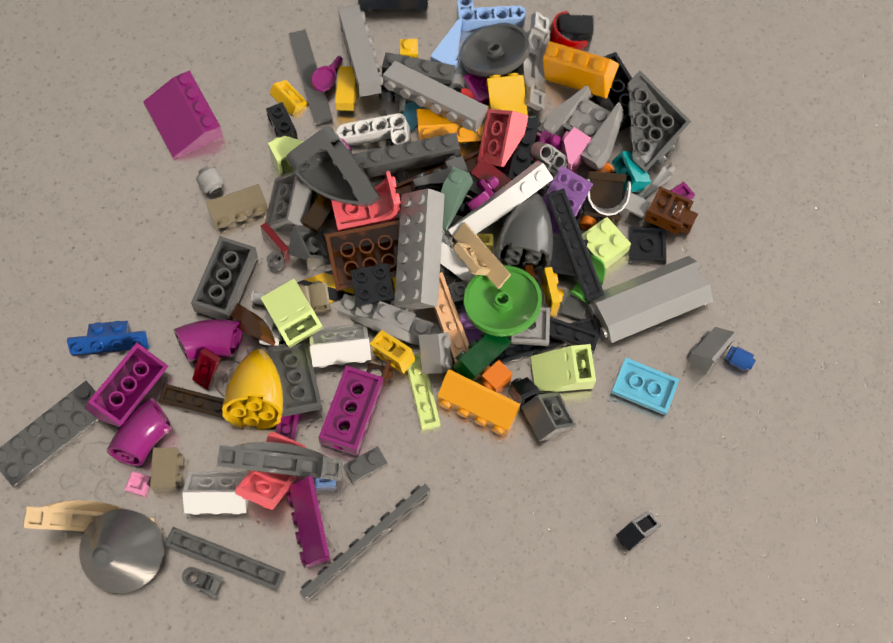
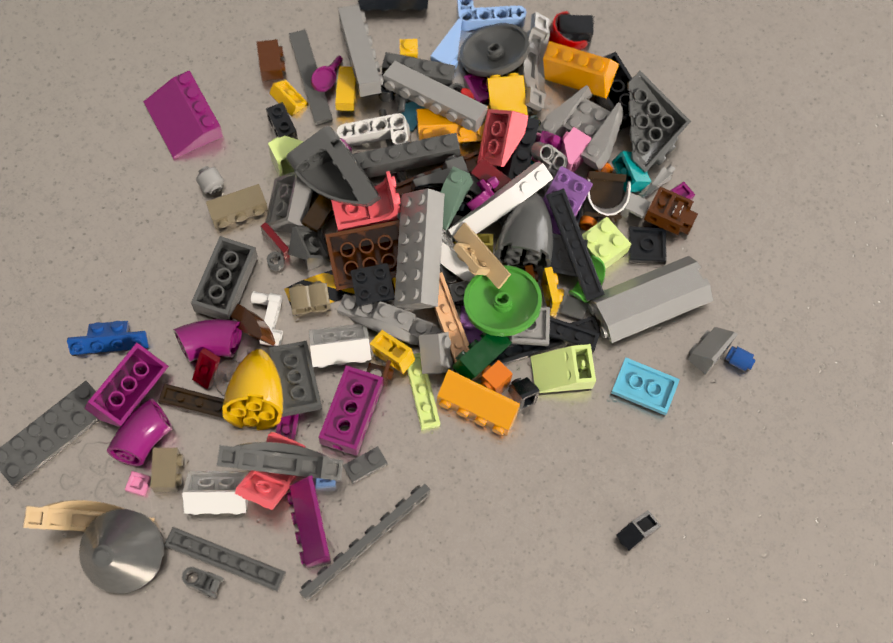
(269, 60): none -> reddish brown brick
(292, 313): yellowish green slope -> none
(548, 415): dark grey slope -> none

